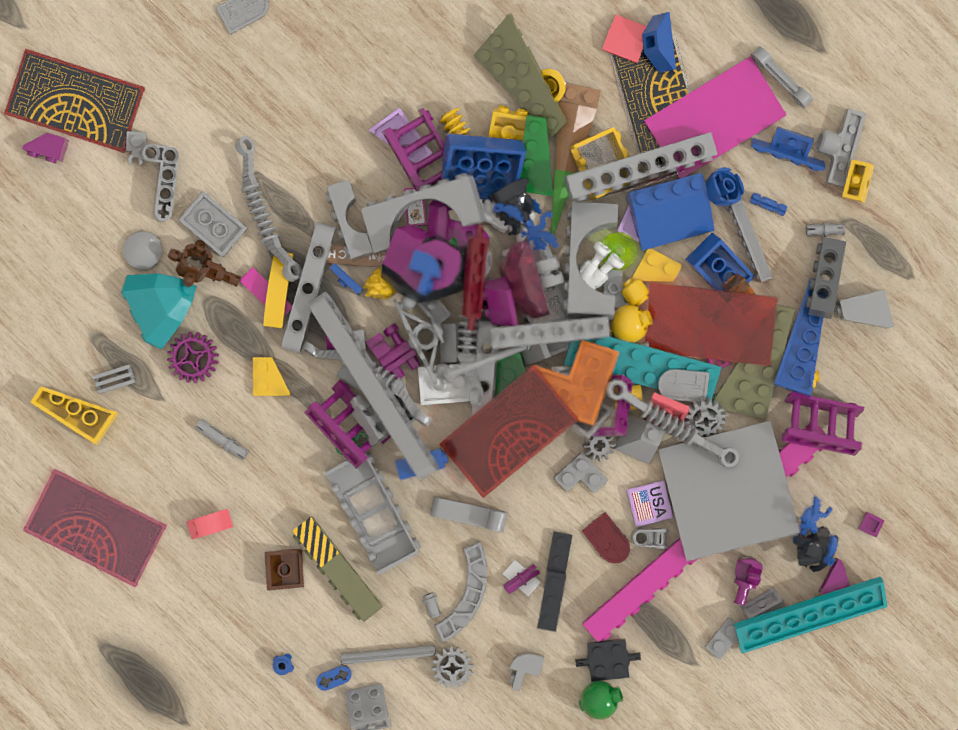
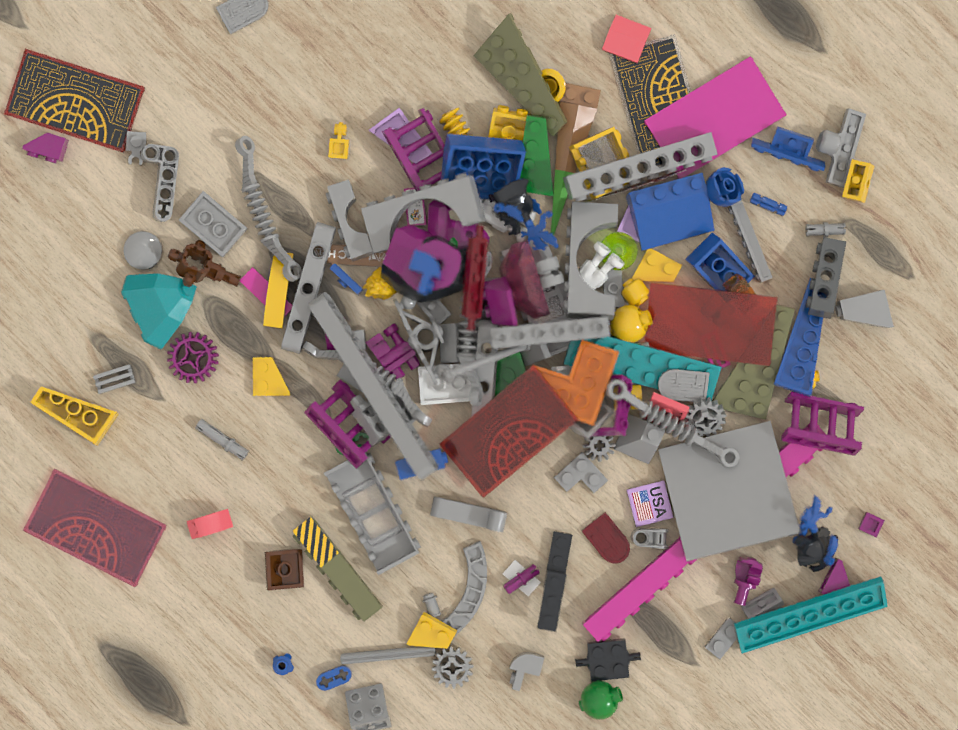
(339, 147): none -> yellow plate
(431, 633): none -> yellow wing
(659, 43): blue slope -> none
(764, 60): light grey piece -> none

